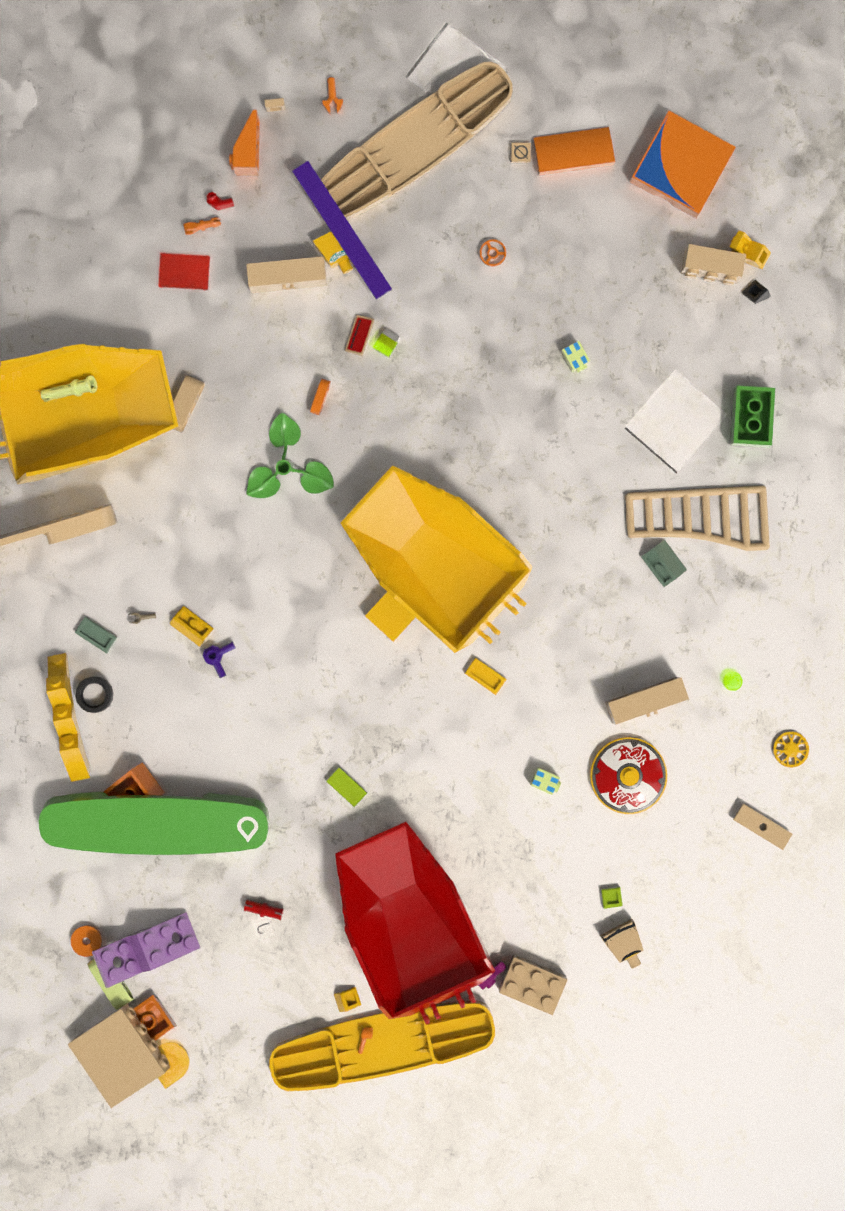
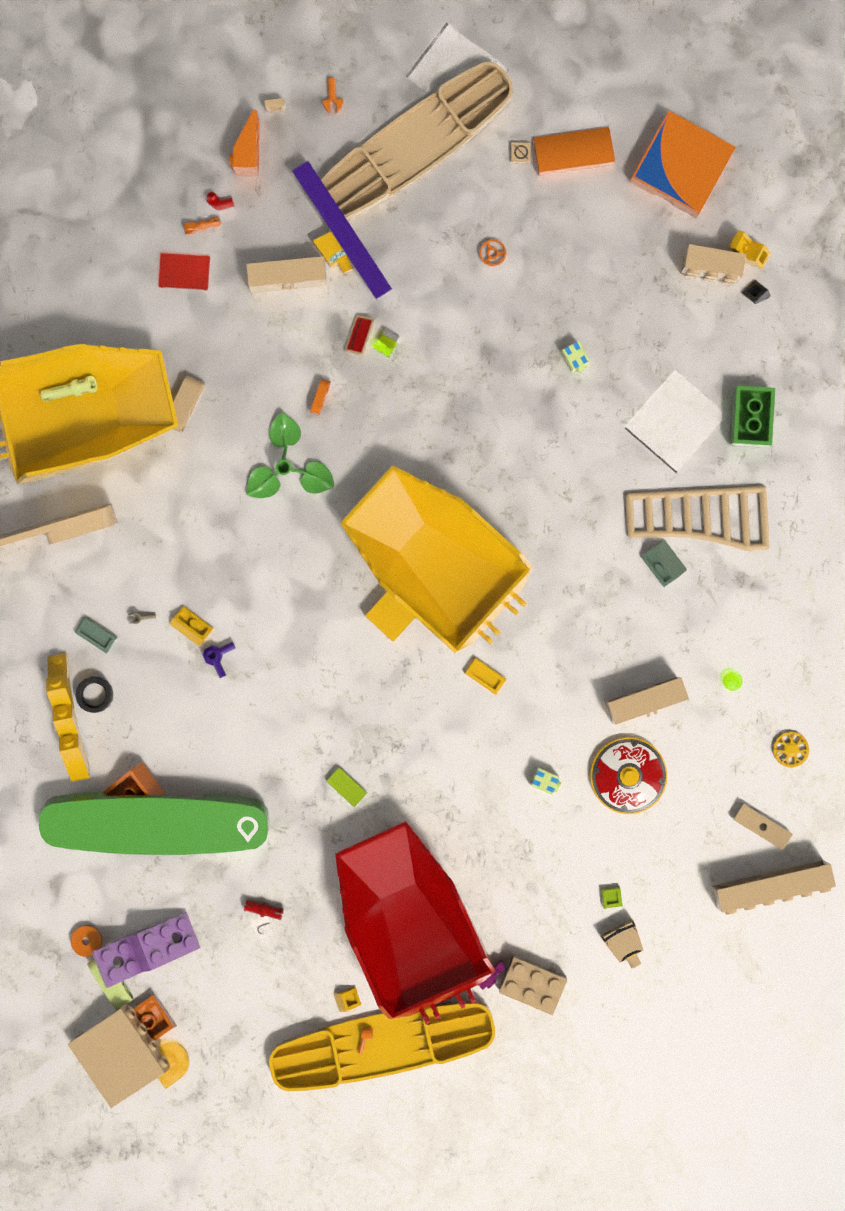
(774, 886): none -> tan brick

